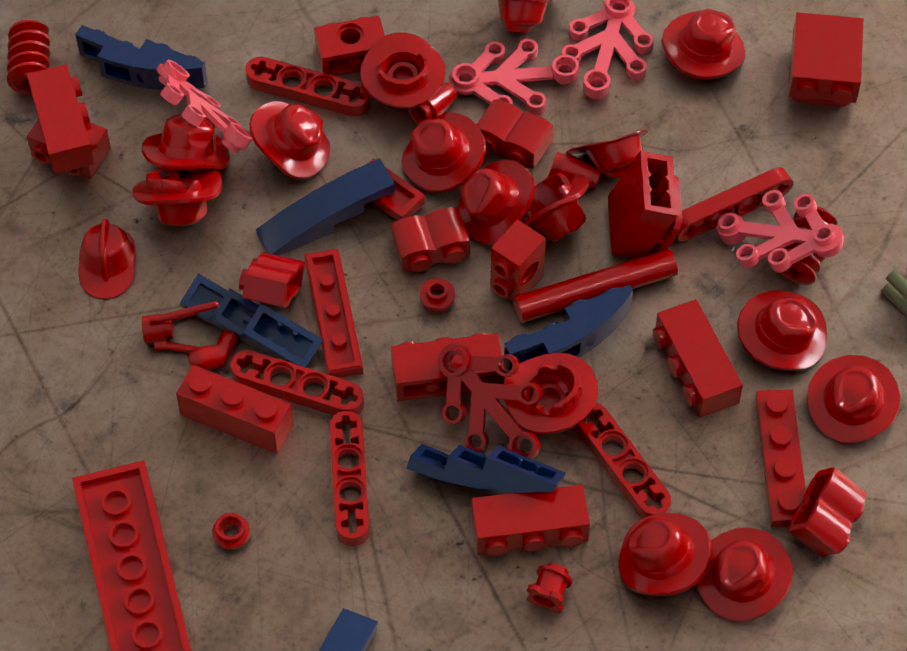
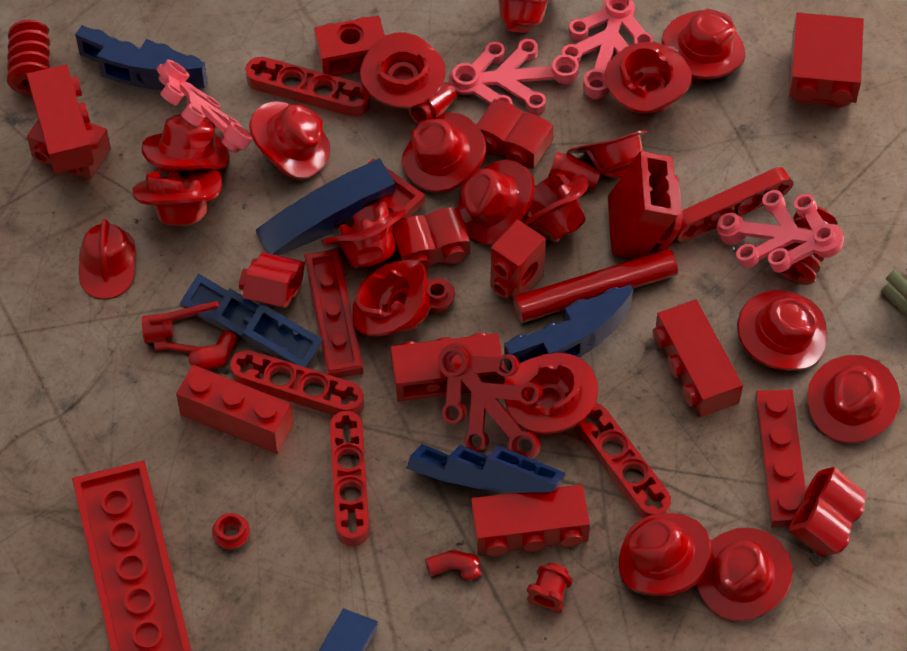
(370, 237): none -> red hat
(392, 299): none -> red hat
(457, 560): none -> red arm
(647, 77): none -> red hat

